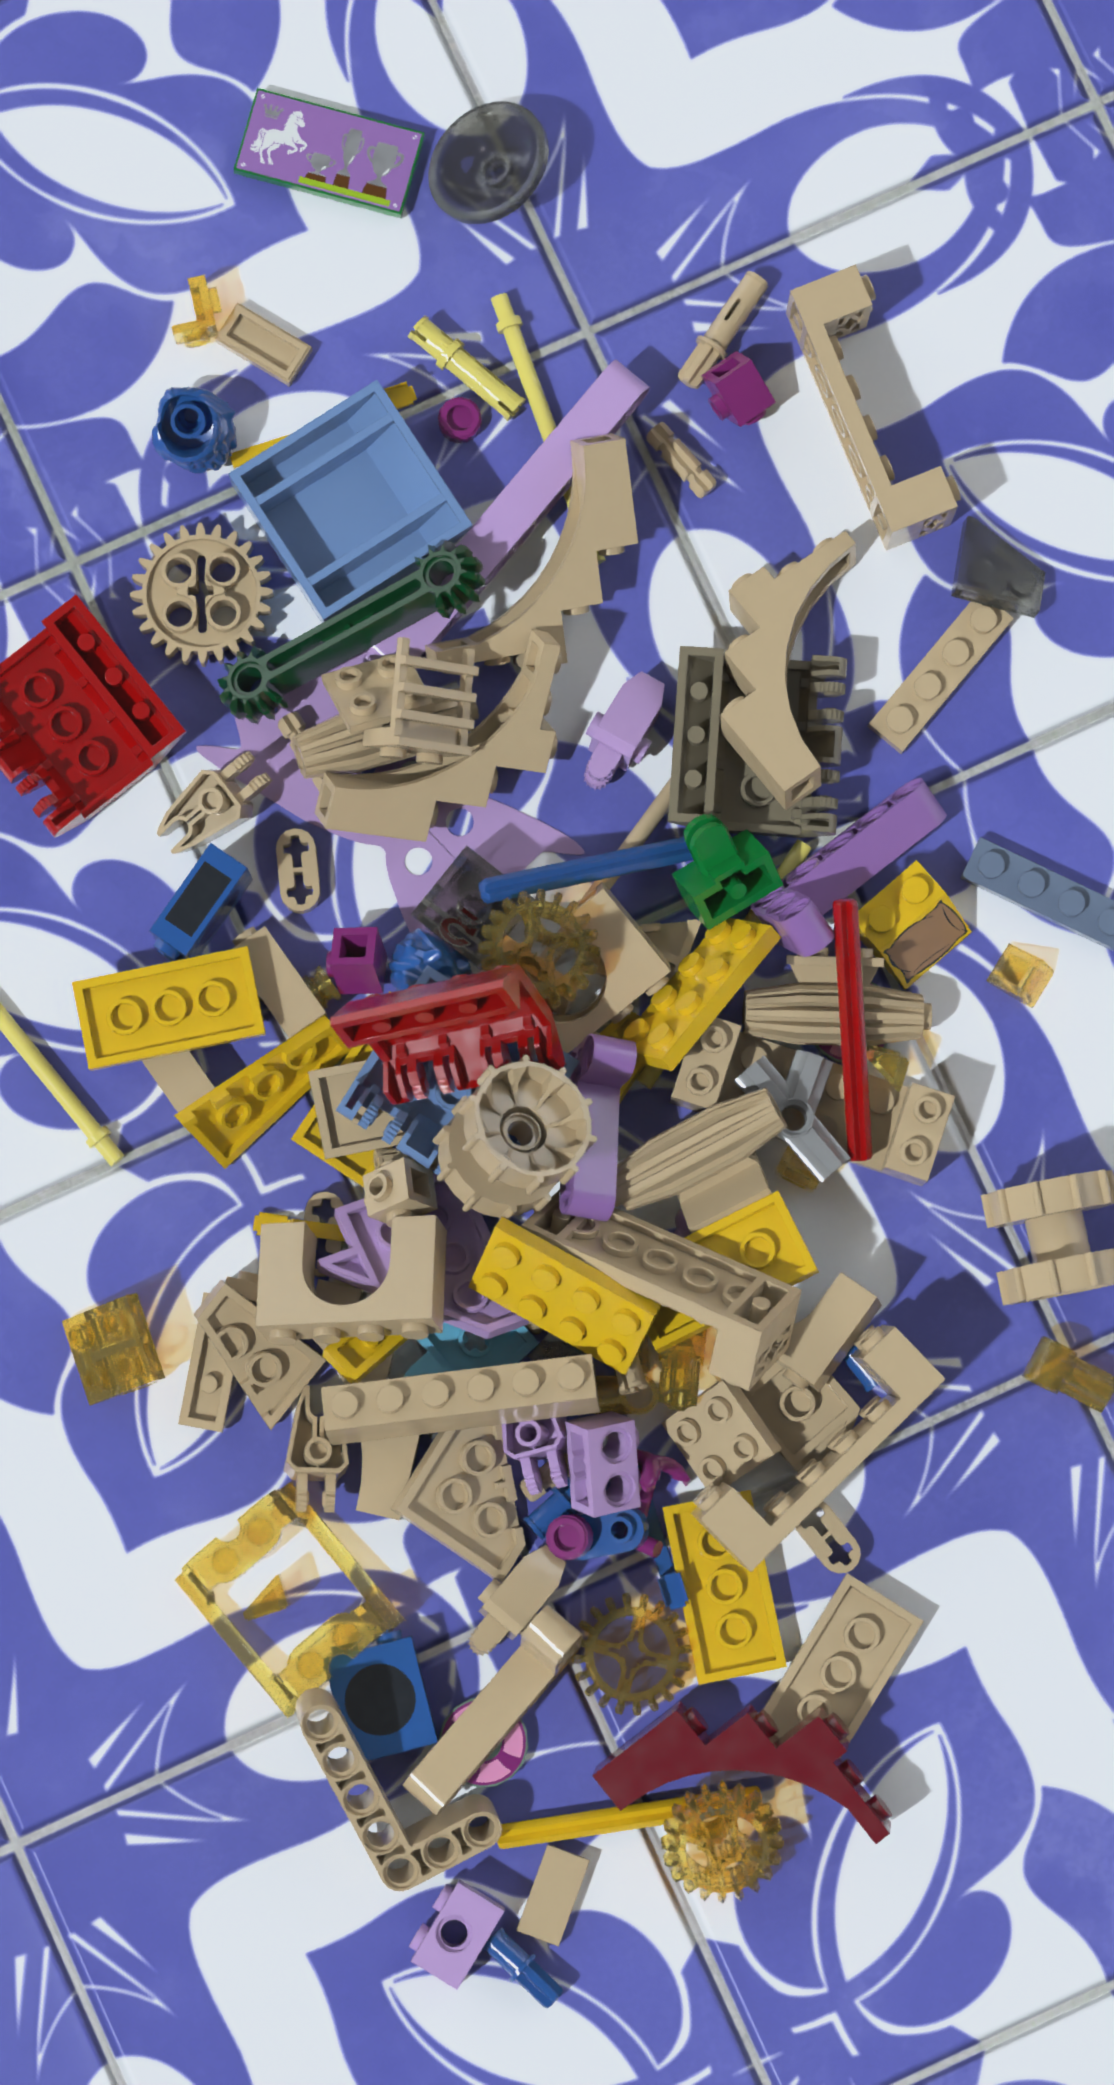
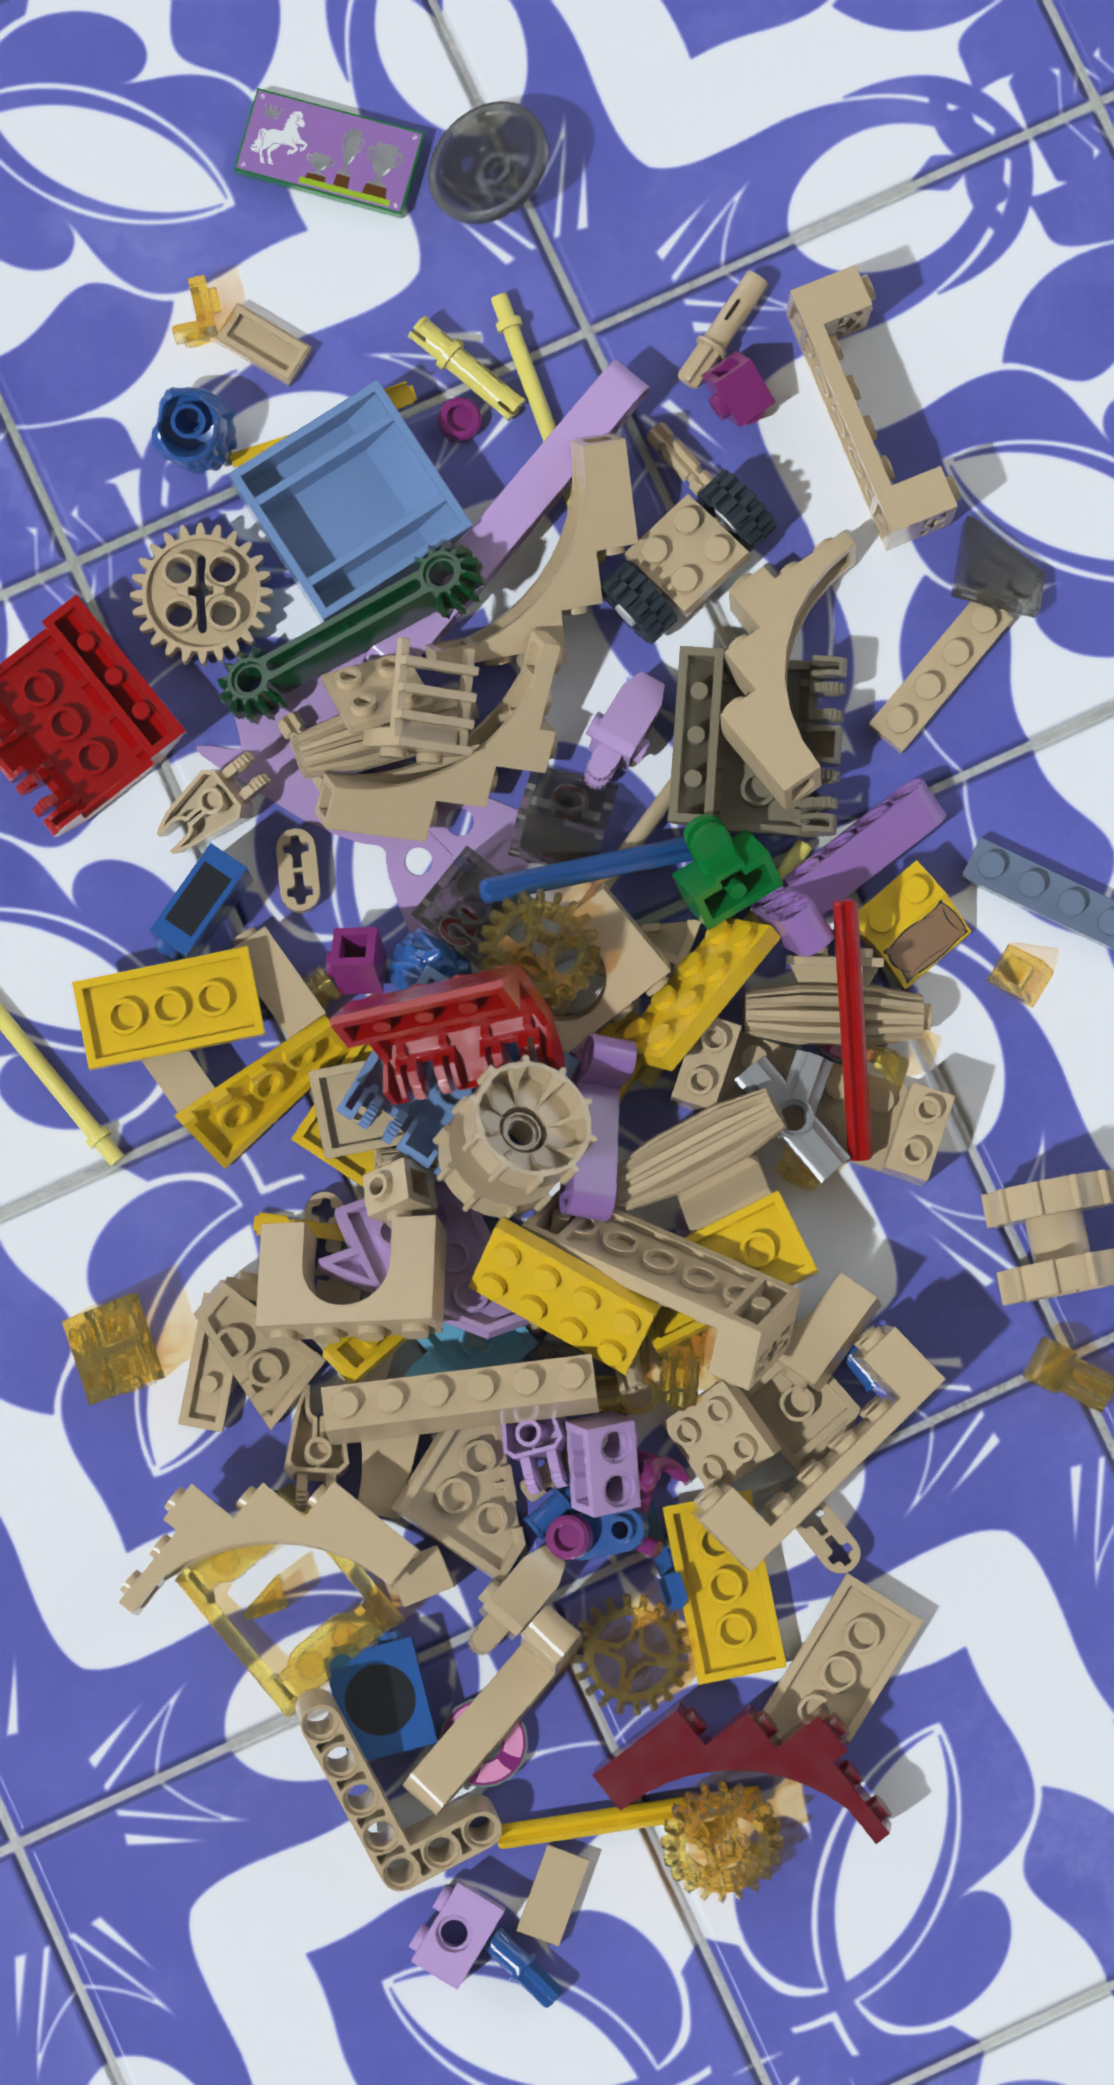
(205, 1529): none -> tan arch
(423, 1579): none -> tan brick
(561, 818): none -> clear smoke slope
(687, 555): none -> plate

